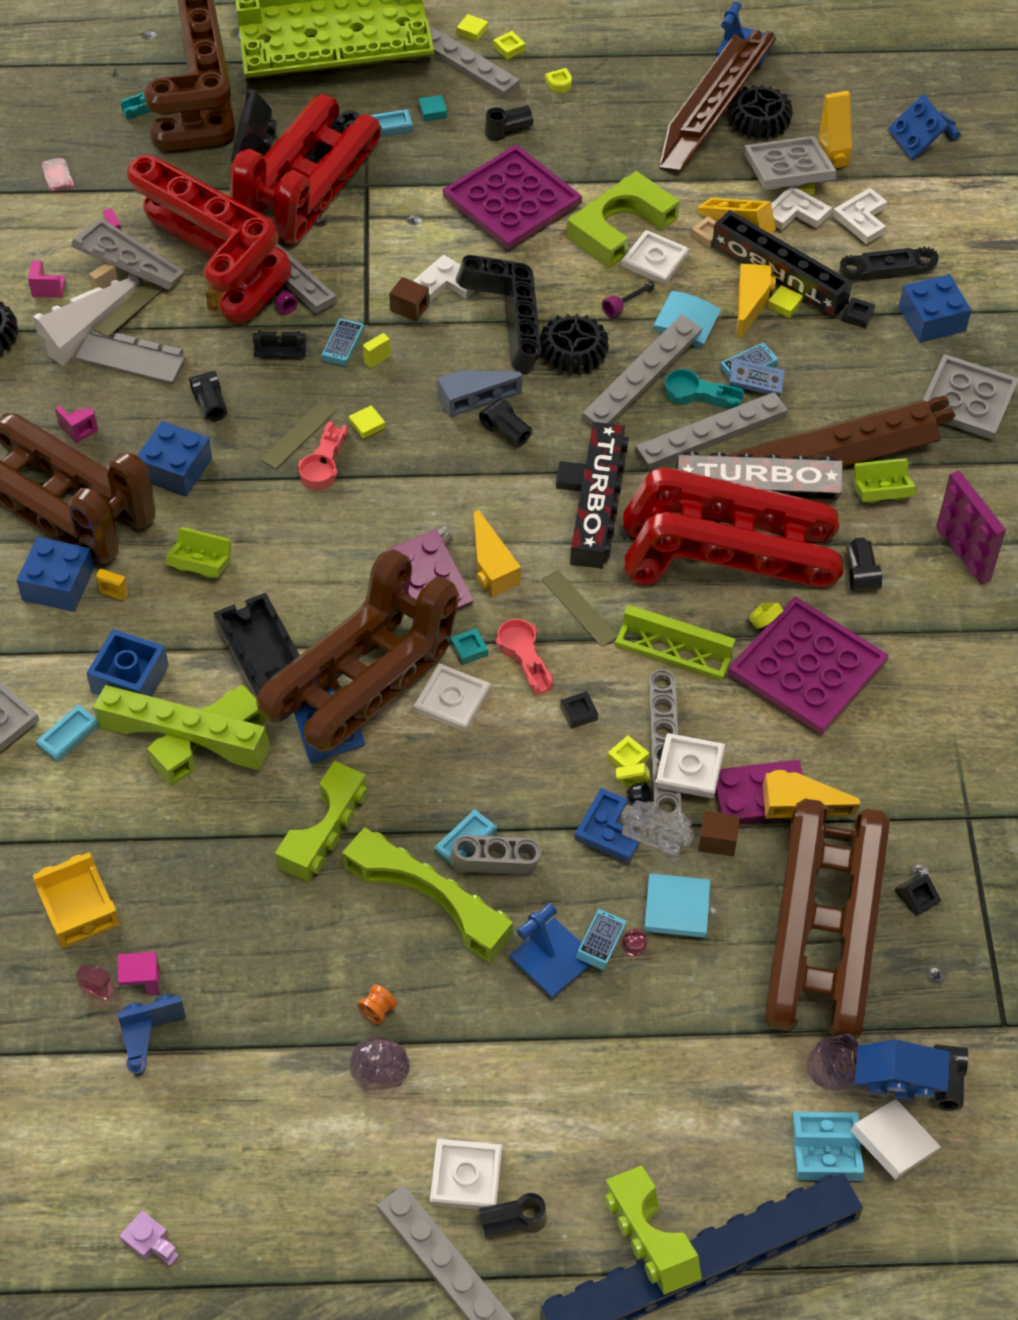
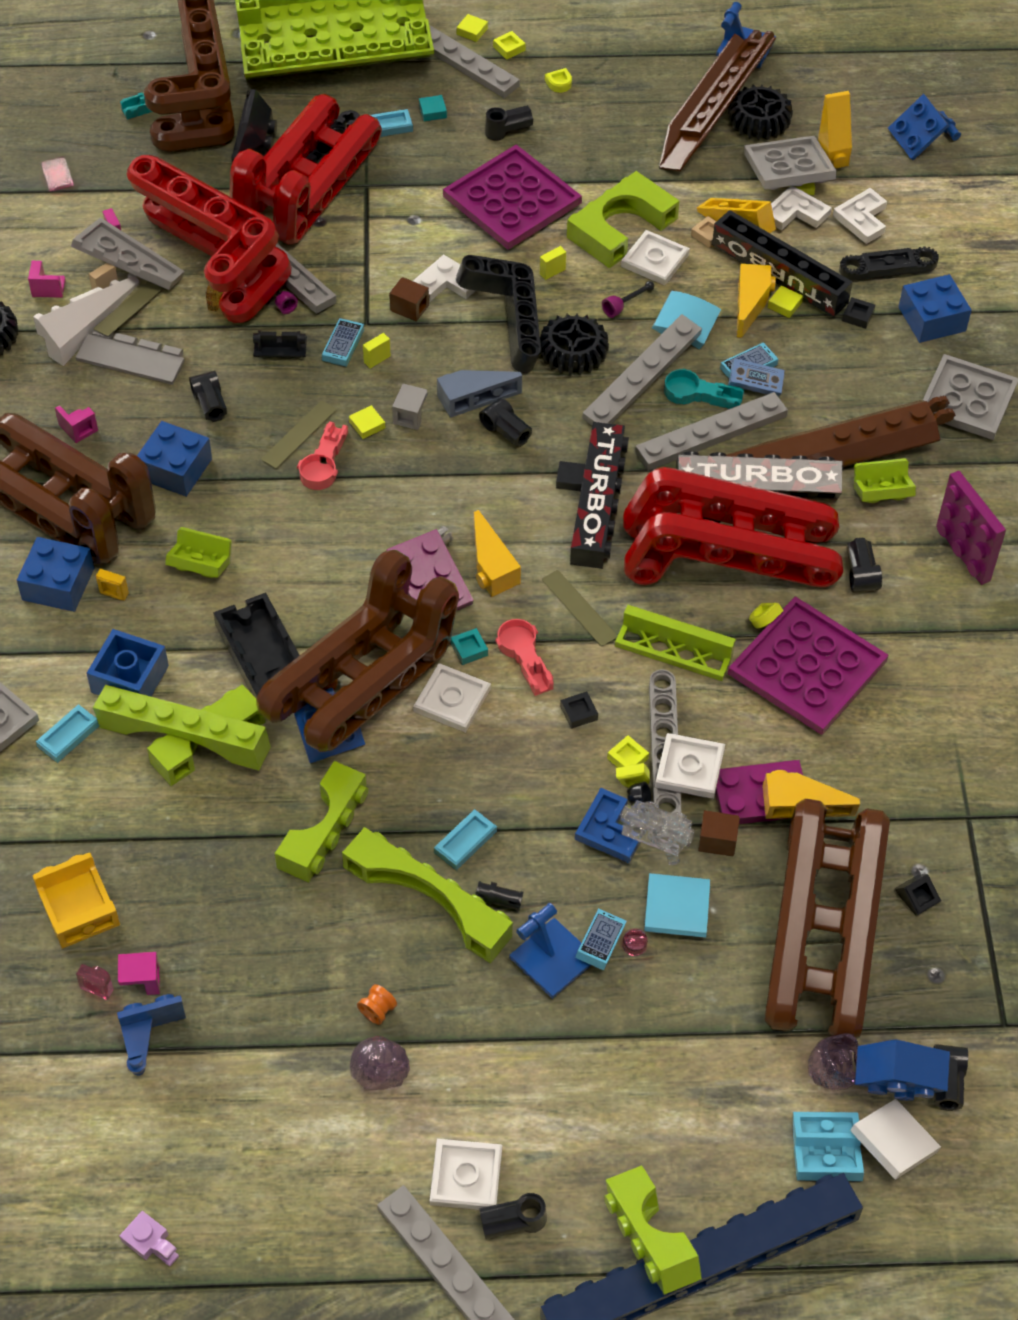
(408, 406): none -> light grey panel
(499, 896): none -> black pin
(507, 848): light grey beam -> none
(553, 263): none -> neon yellow tile

